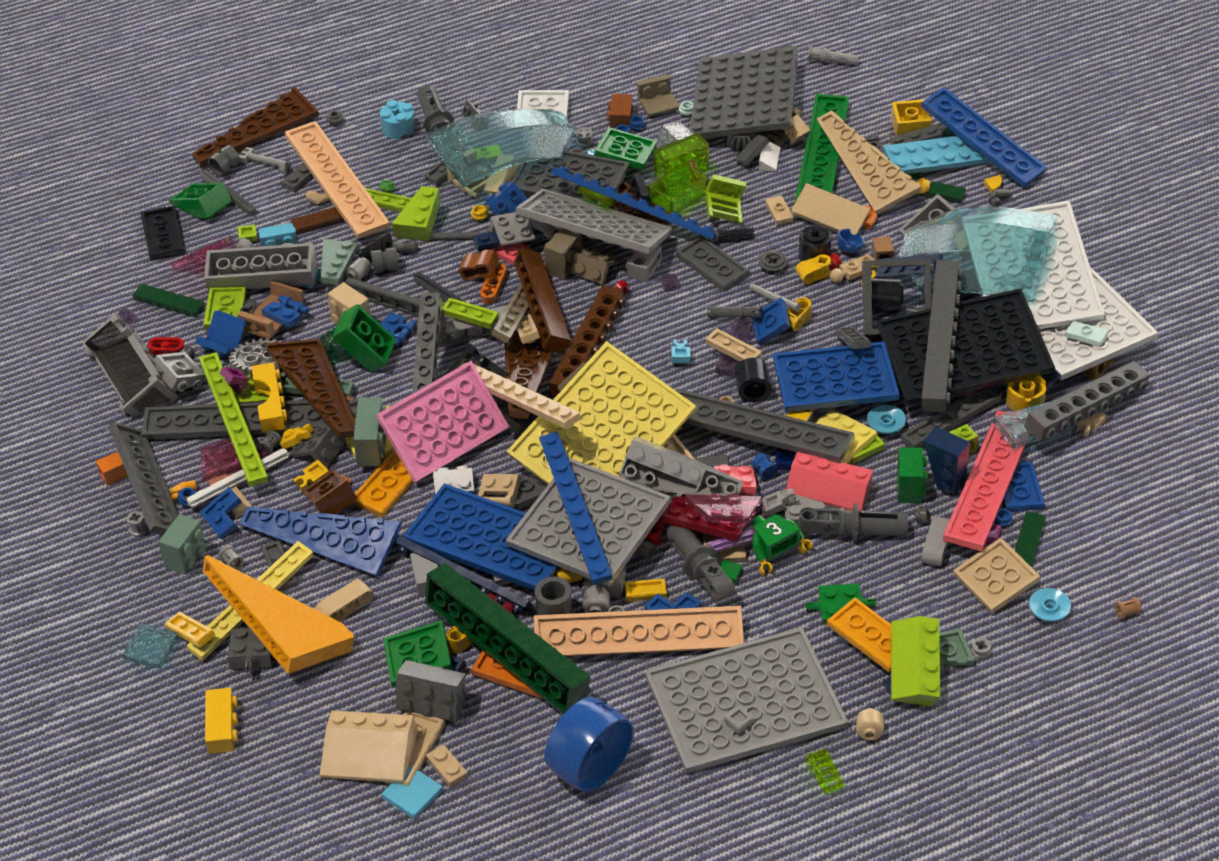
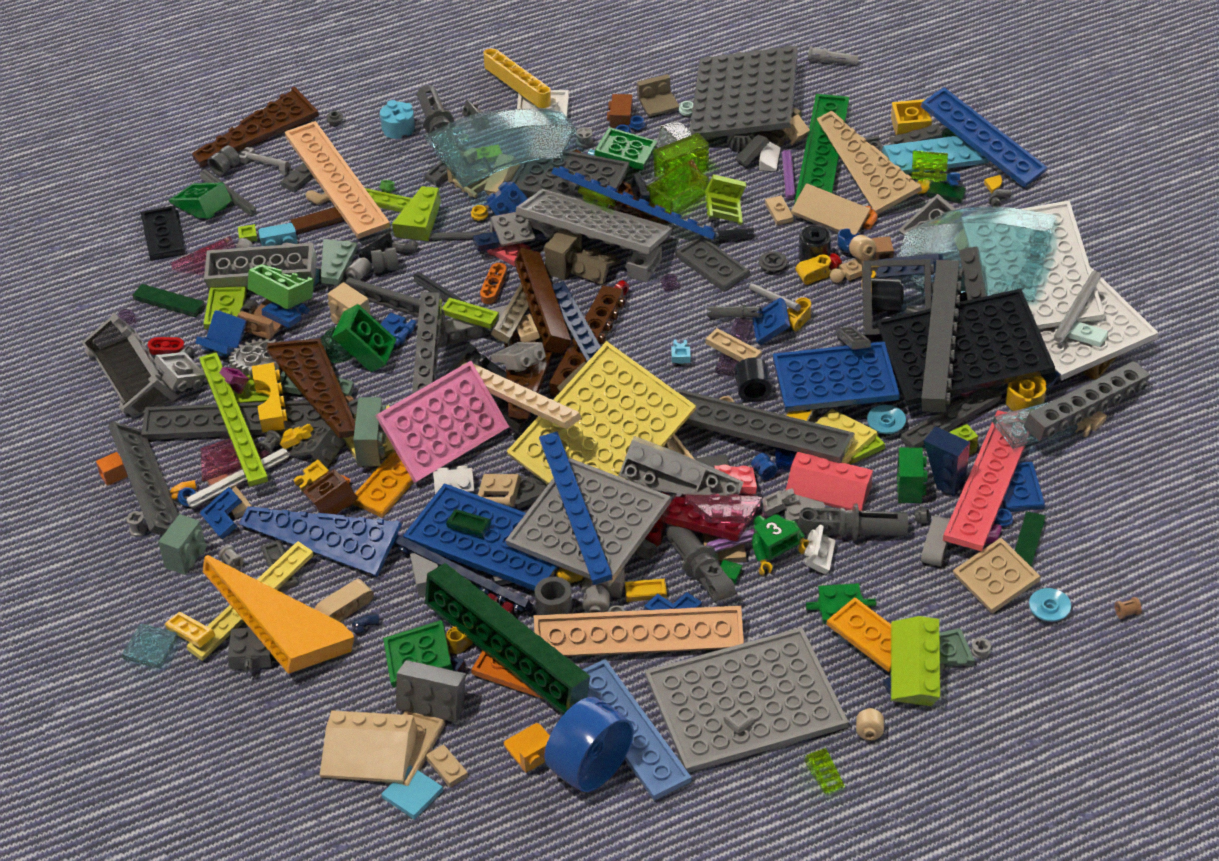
(220, 720): yellow brick -> none
(279, 287): none -> bright green wedge
(363, 621): none -> dark blue arm
(468, 523): none -> dark green tile
(478, 265): dark orange brick -> none
(517, 78): none -> yellow beam
(520, 355): none -> light grey plate
(528, 747): none -> light orange bracket
(575, 321): none -> plate
(649, 753): none -> medium blue plate
(788, 174): none -> medium lavender axle
(819, 550): none -> white bracket
(862, 247): none -> tan head
(929, 161): none -> clear neon green plate
(952, 178): none -> blue plate
(973, 272): none -> dark grey plate
(1077, 306): none -> light grey axle

